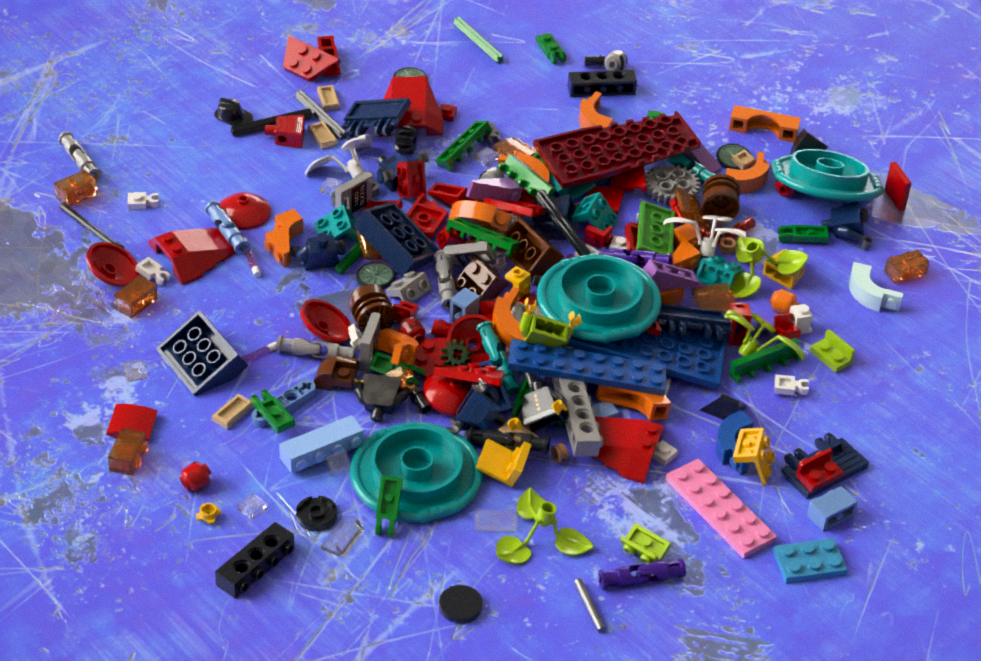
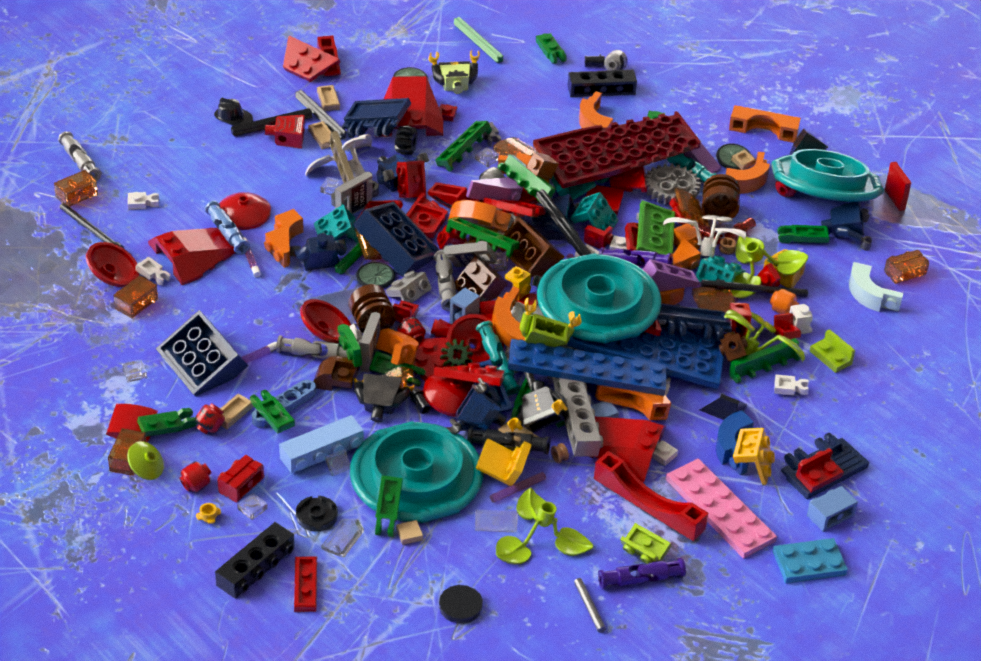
(145, 460): none -> lime dish
(167, 422): none -> green hinge
(210, 418): none -> red head
(240, 478): none -> red brick
(305, 584): none -> red tile
(340, 157): none -> dark tan tile
(350, 344): none -> green hinge
(409, 532): none -> tan tile
(455, 75): none -> torso
(517, 487): none -> clear pink bar
(542, 165): none -> dark orange brick
(680, 516): none -> red arch
(720, 285): none -> black bar
(740, 349): none -> reddish brown brick
(769, 276): none -> red bracket

